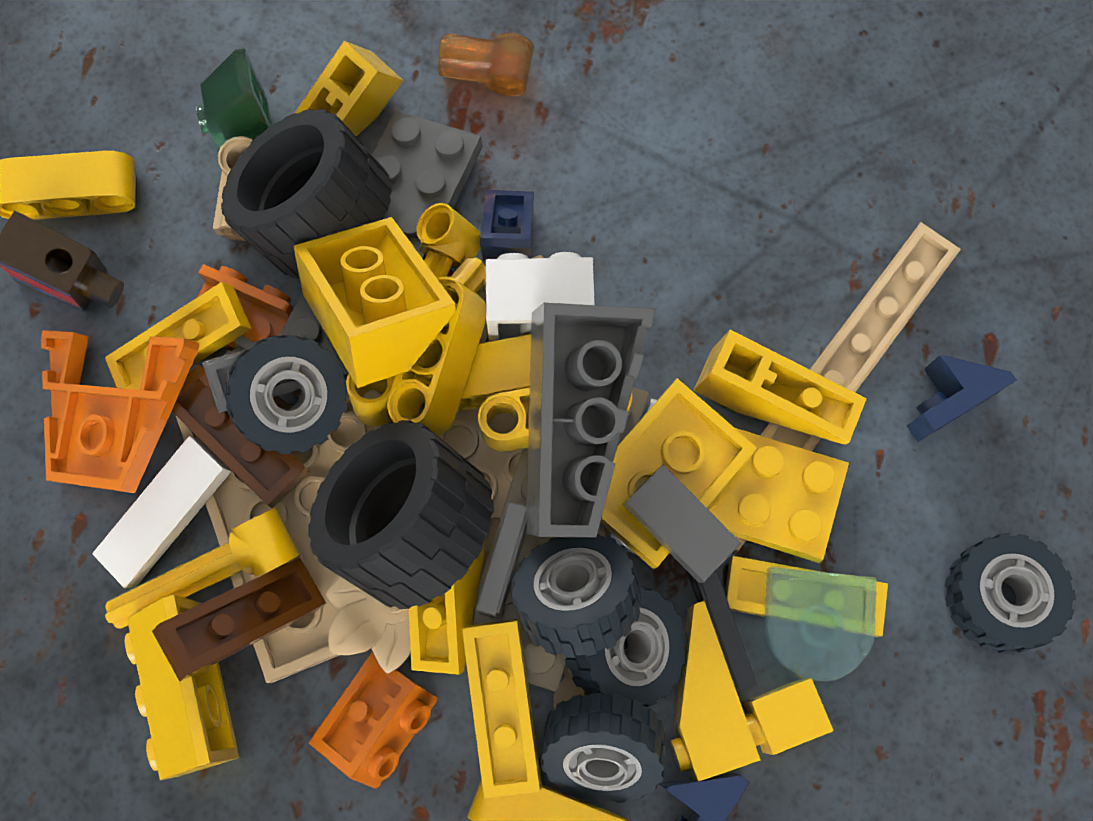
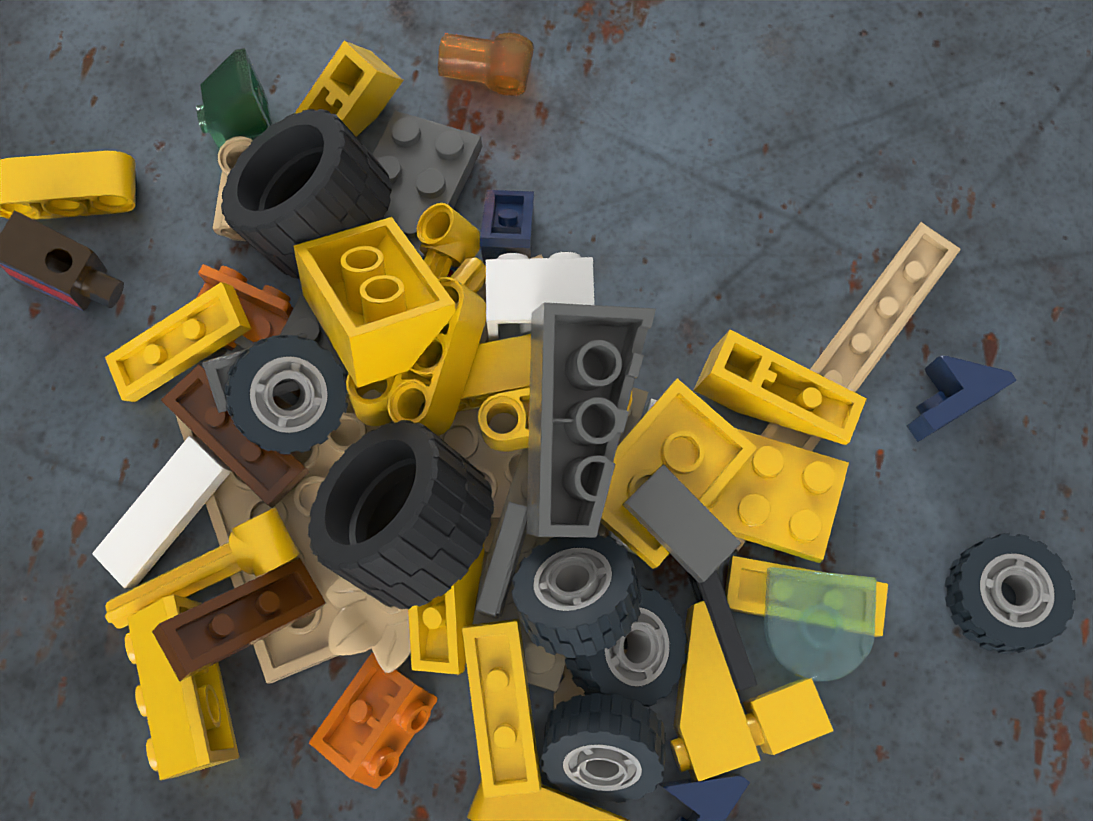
(106, 432): orange wing -> none

